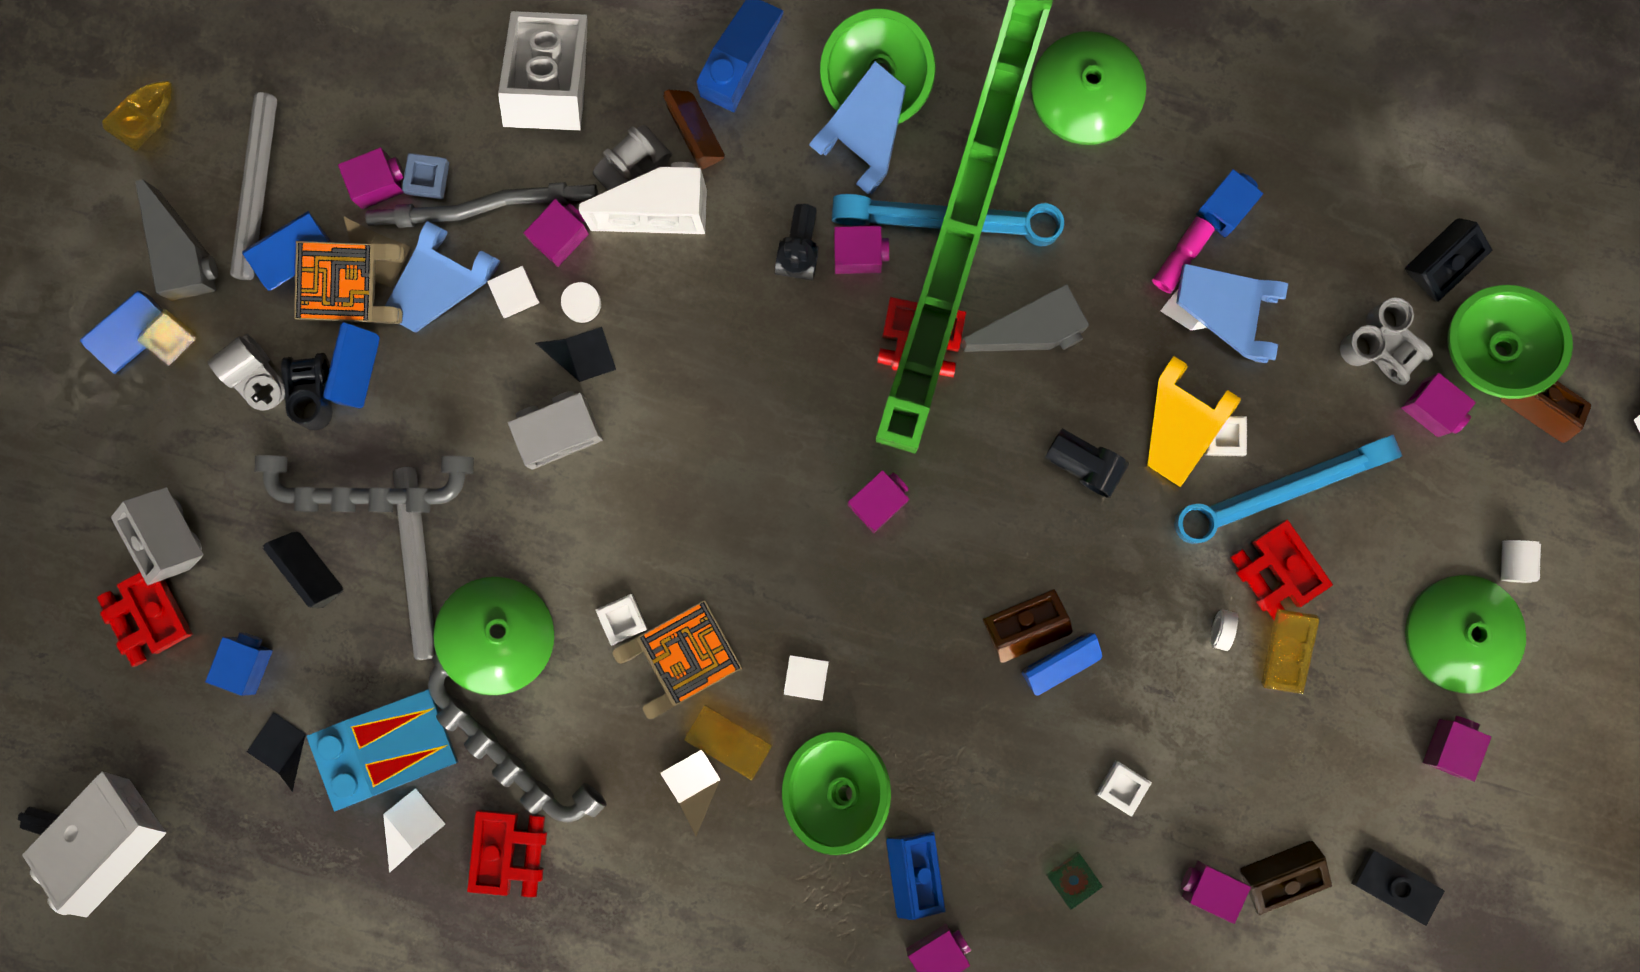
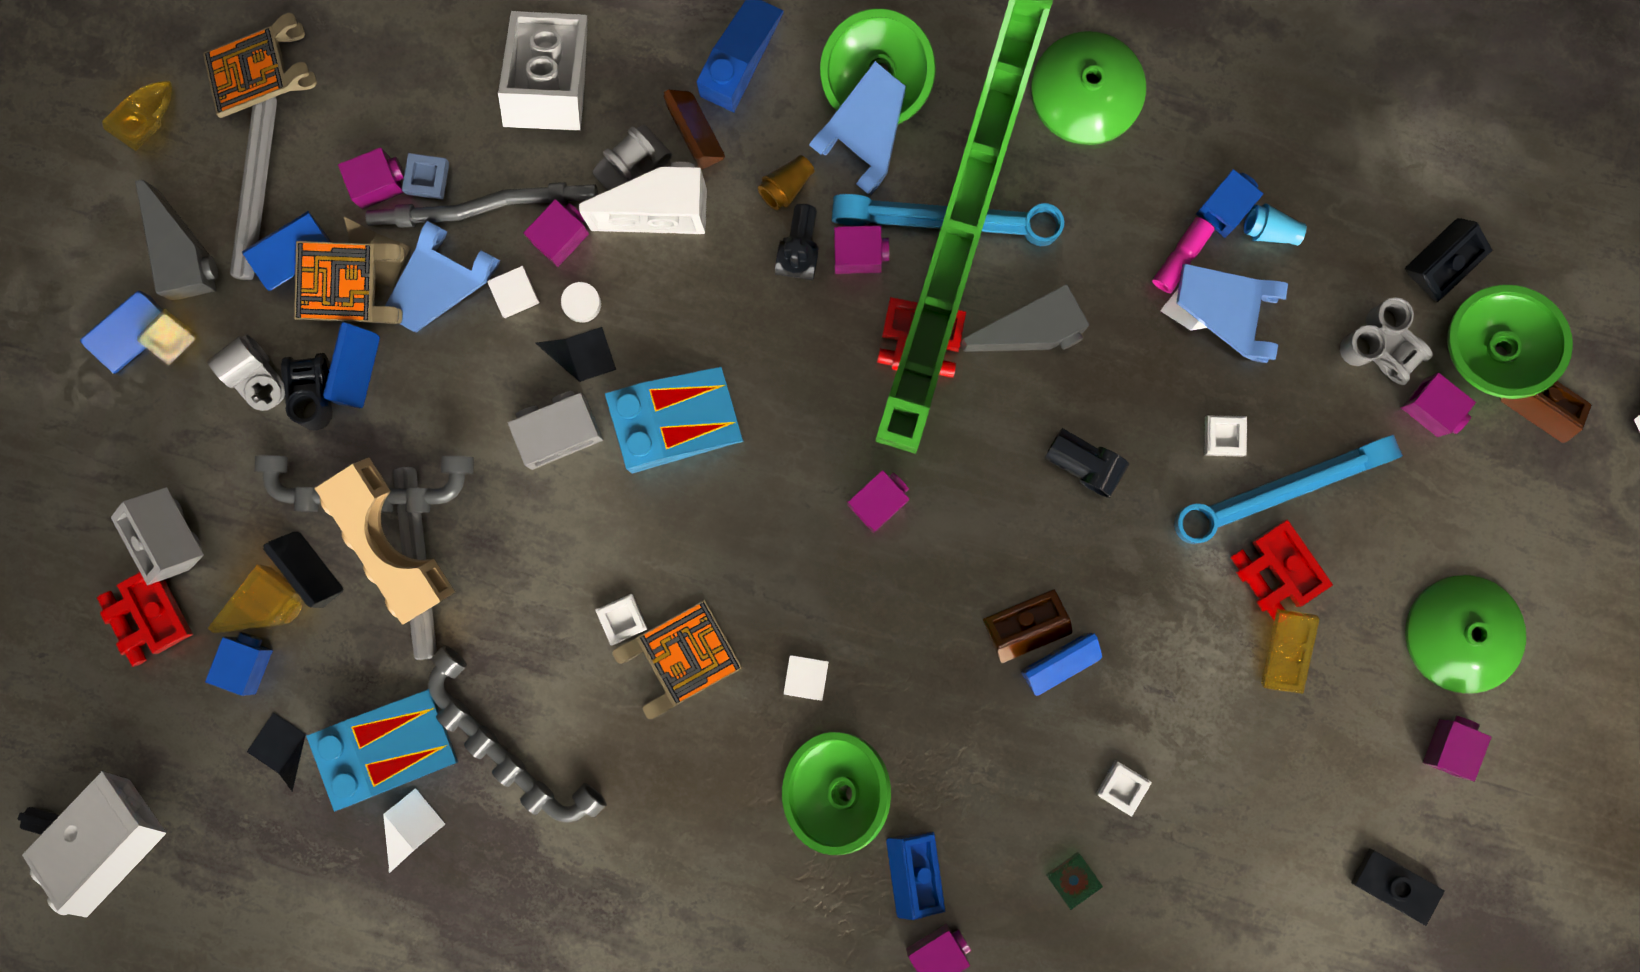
(254, 69): none -> flag
(259, 603): none -> clear yellow slope
(356, 504): none -> tan arch
(478, 659): bright green dish -> none
(494, 849): red plate -> none
(673, 418): none -> dark azure slope
(693, 785): sticker -> none
(728, 742): clear yellow plate -> none
(784, 183): none -> pearl gold cone
(1183, 425): yellow flag -> none
(1214, 891): magenta brick -> none
(1224, 629): white tile -> none
(1271, 225): none -> medium azure cone
(1286, 877): dark brown slope -> none
(1520, 561): white brick -> none

